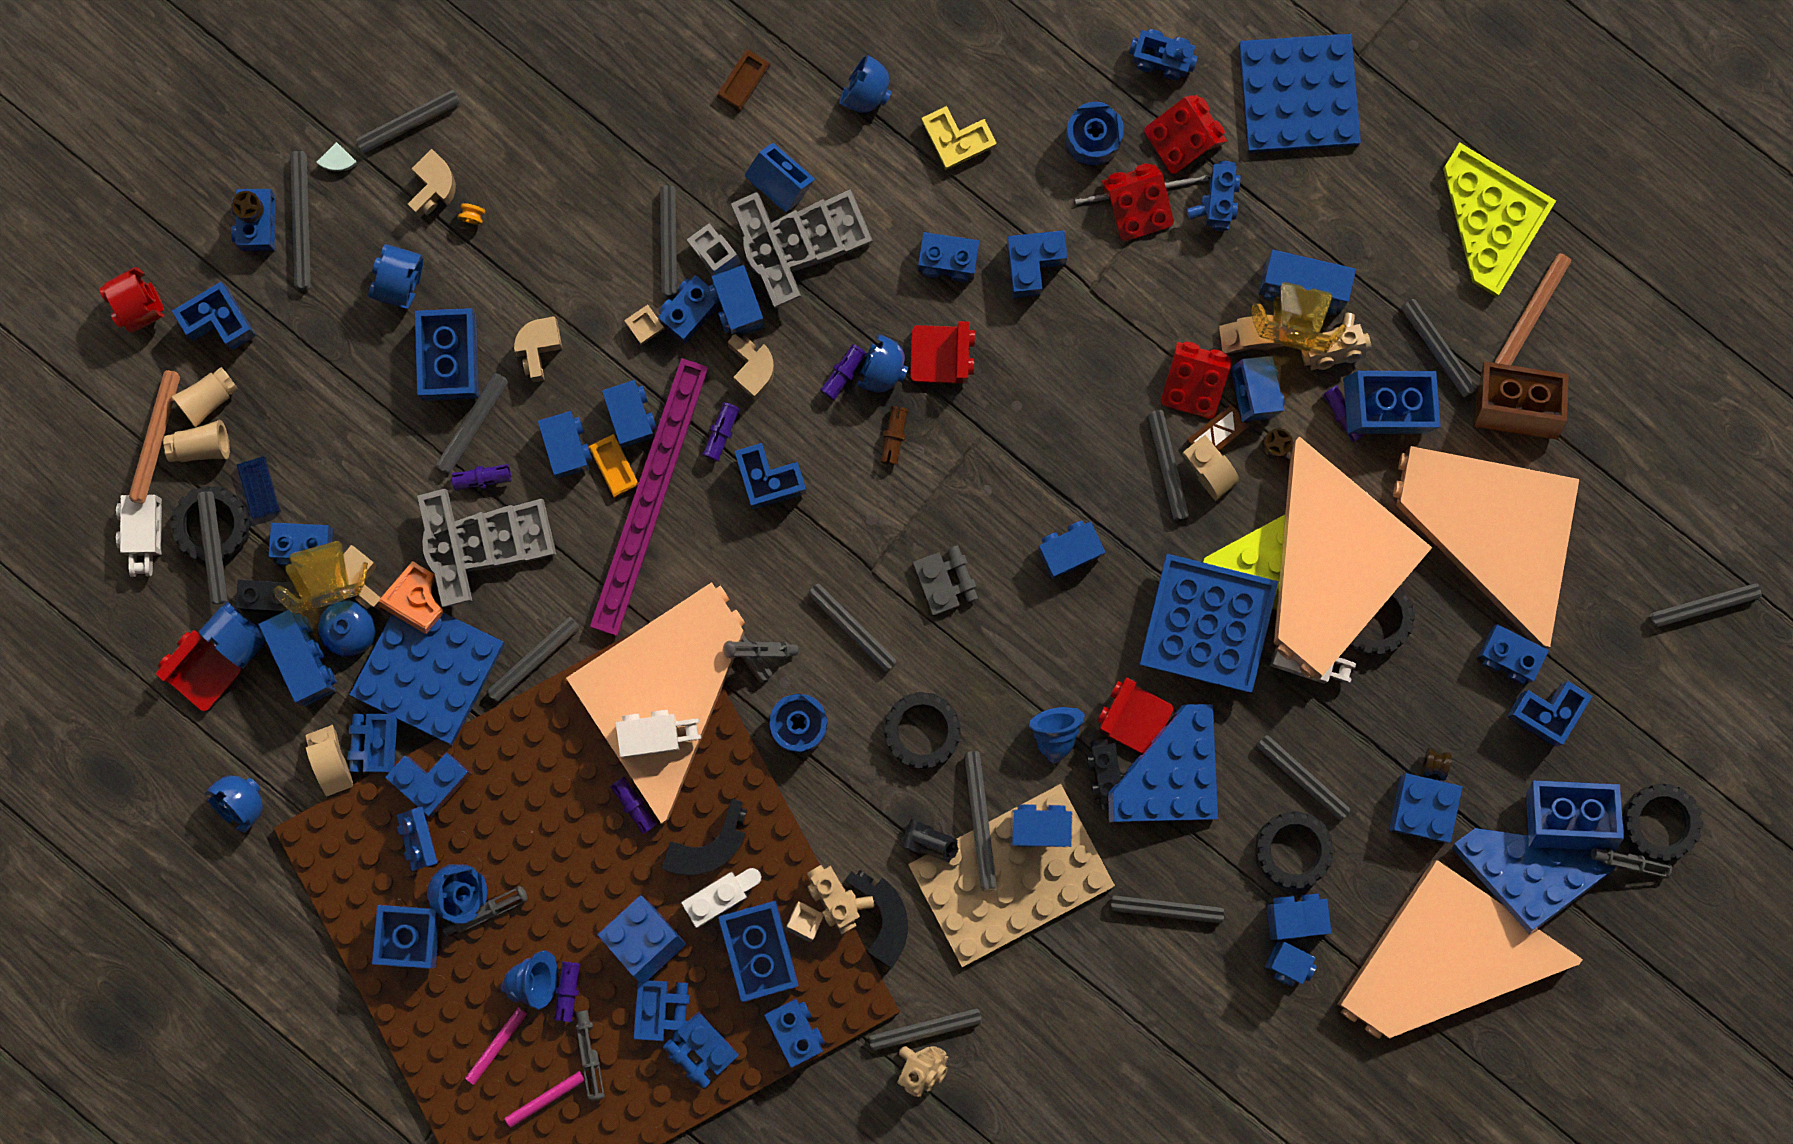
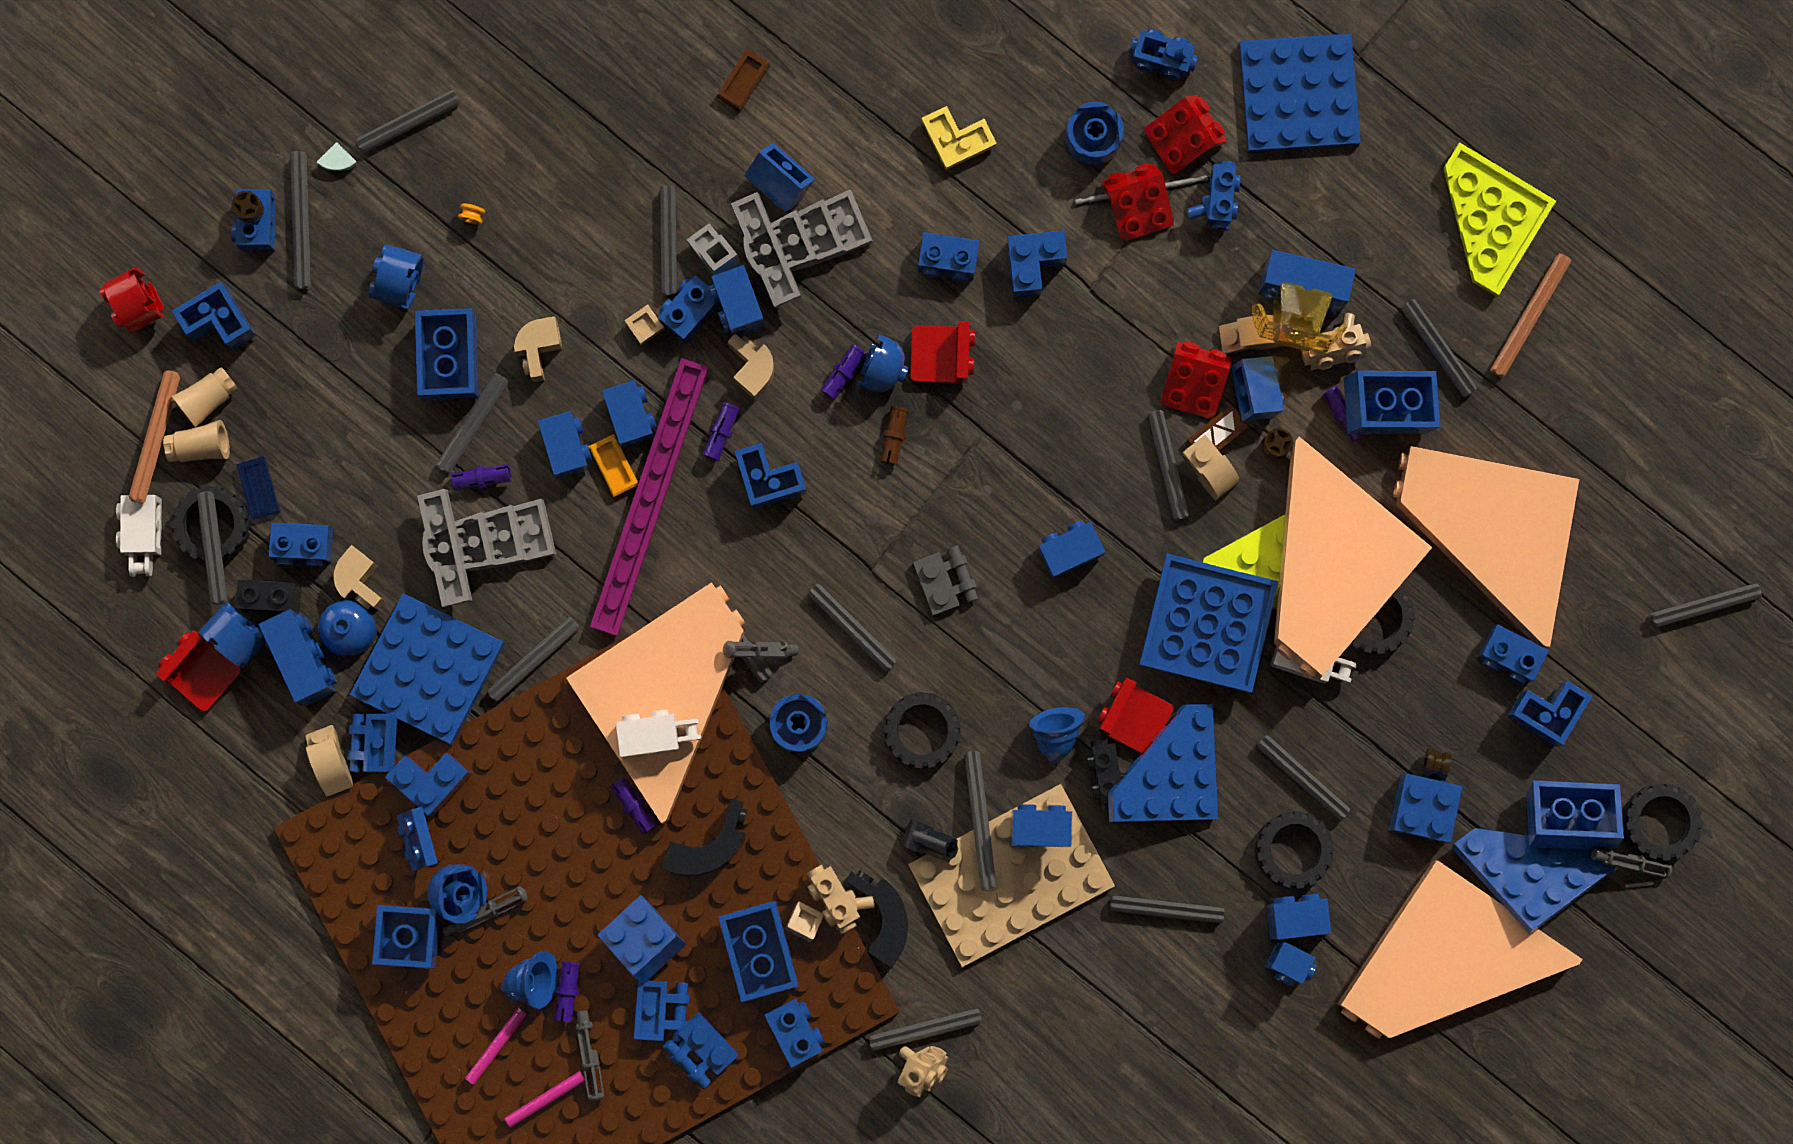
(236, 800): blue cylinder -> none
(317, 575): clear yellow piece -> none
(412, 598): orange tile -> none
(439, 184): tan brick -> none
(720, 896): white brick -> none
(867, 86): blue cylinder -> none
(1522, 400): reddish brown slope -> none

